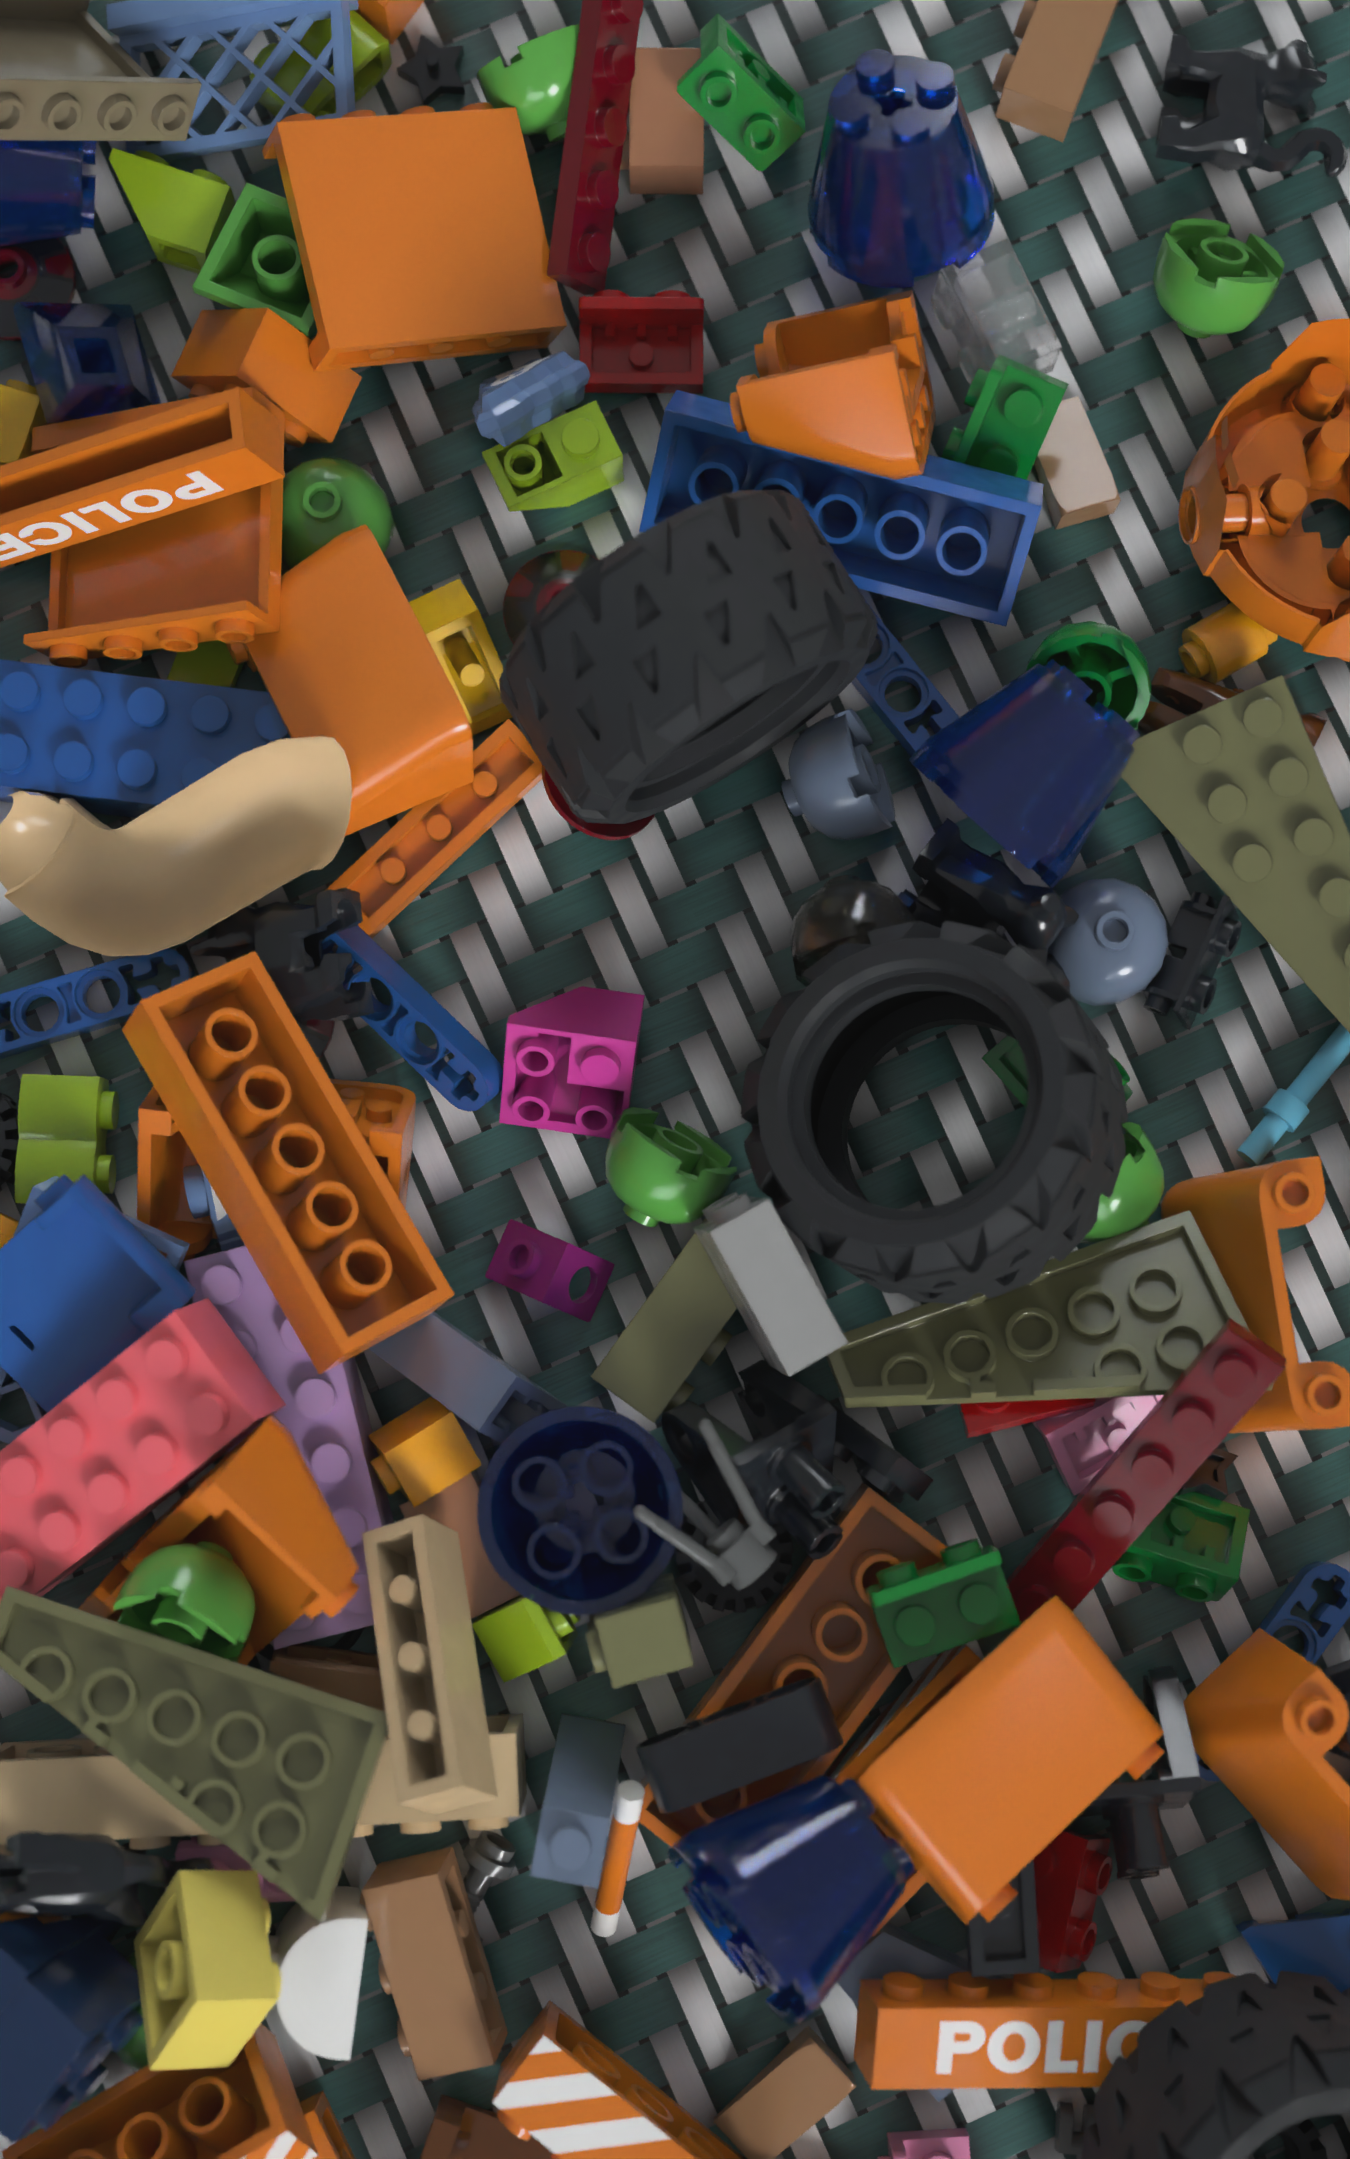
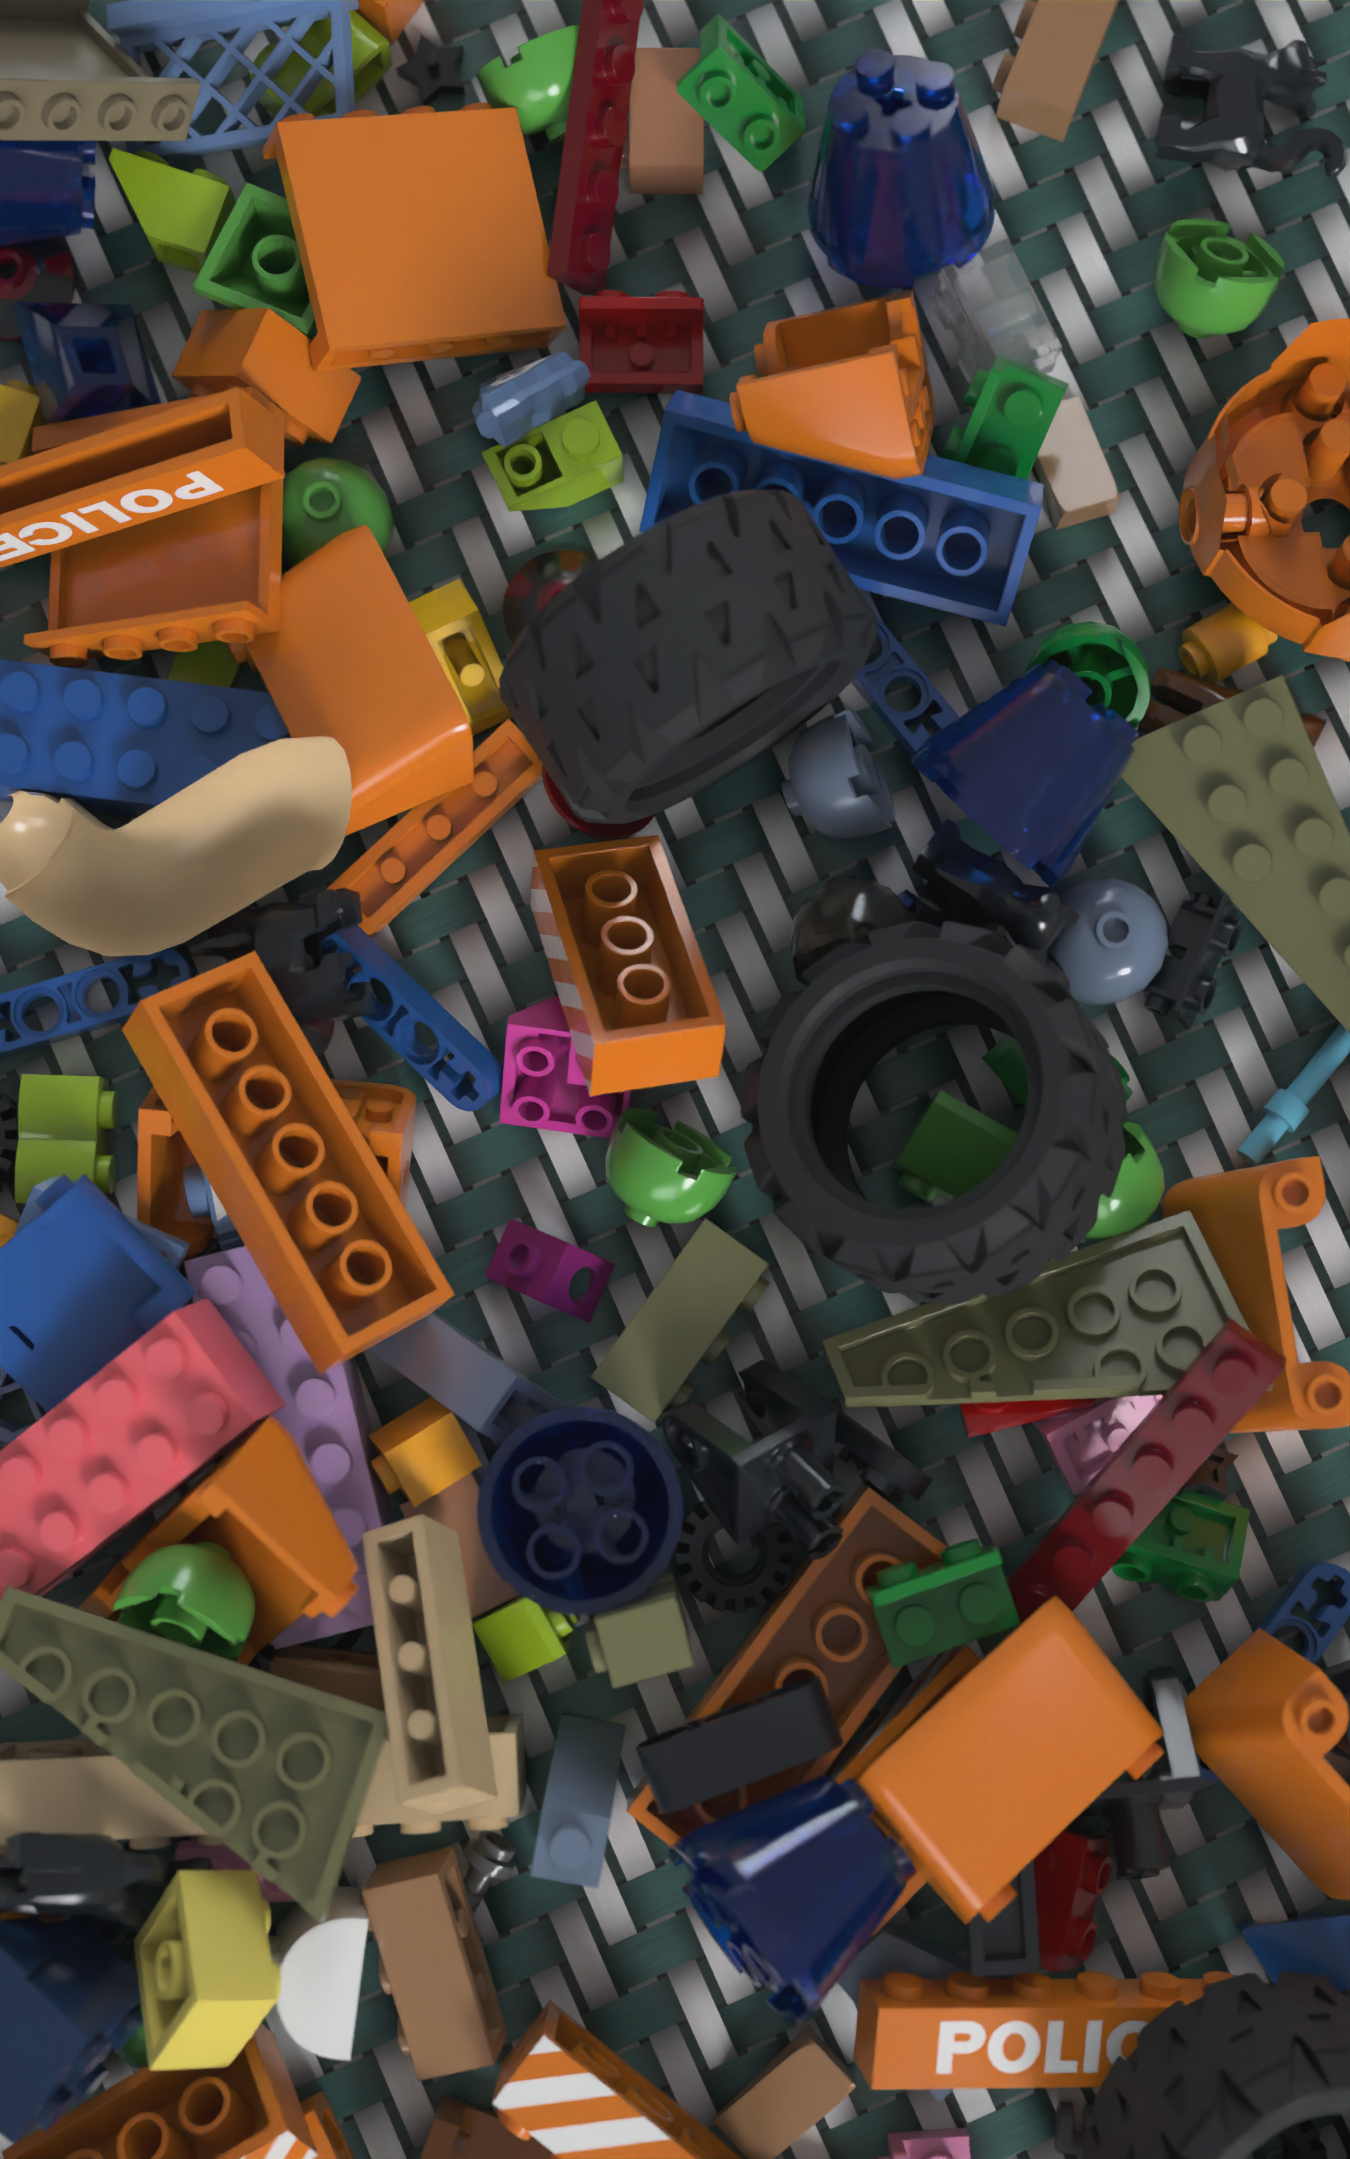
(617, 1857): bar -> none
(626, 965): none -> orange brick
(737, 1550): dark grey plant -> none
(768, 1282): light grey brick -> none
(950, 1149): none -> bright green slope

